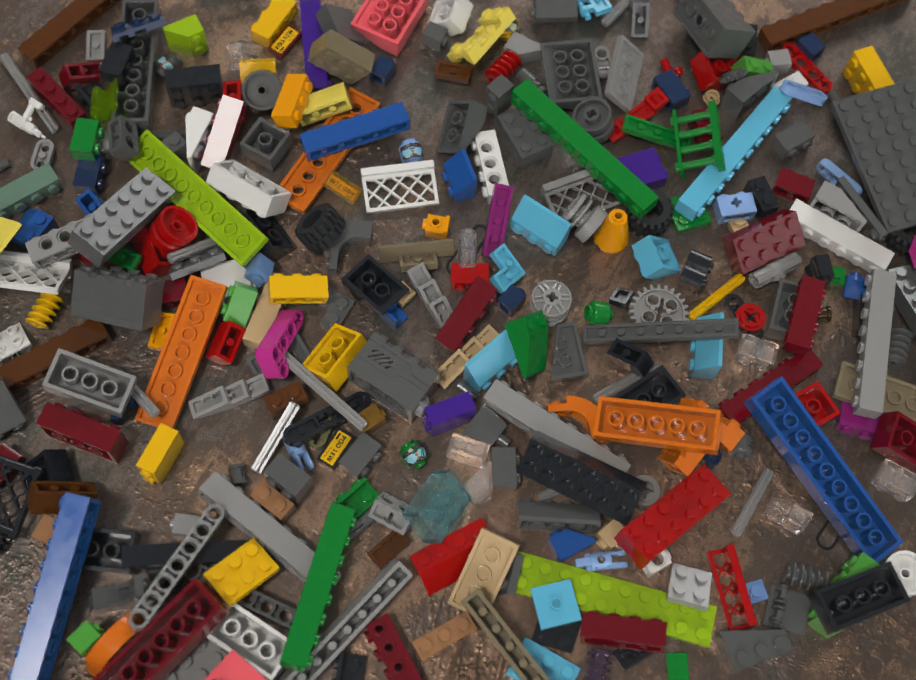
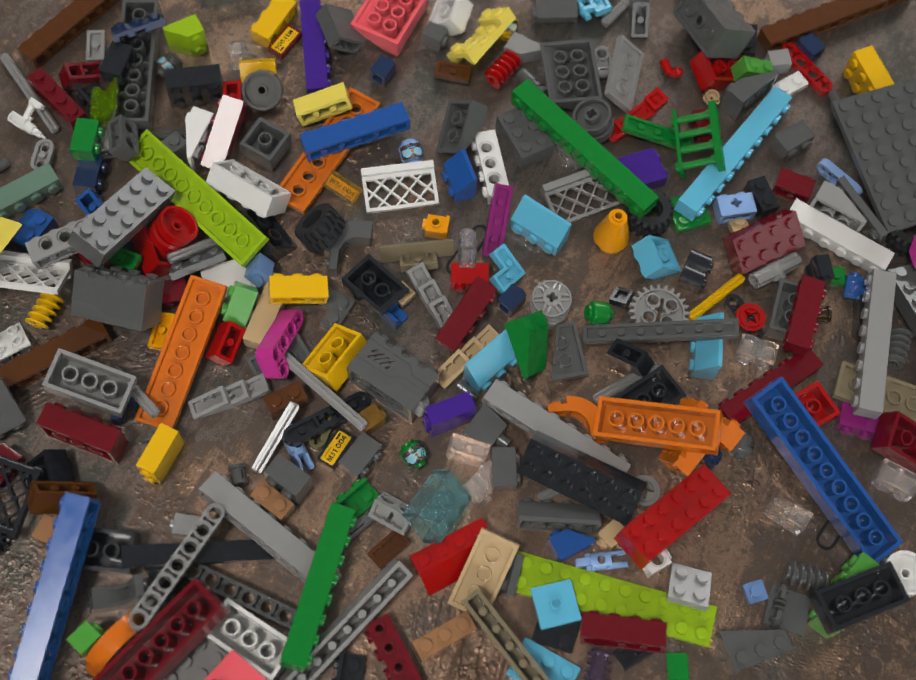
(241, 572): yellow plate -> none
(292, 100): light orange brick -> none
(341, 57): dark tan brick -> none
(498, 95): dark grey brick -> none
(583, 217): light grey wheel -> none
(673, 88): dark blue brick -> none
(733, 75): dark grey gear -> none
(738, 585): red fence -> none
(752, 502): light grey axle -> none
(803, 92): light blue beam -> none

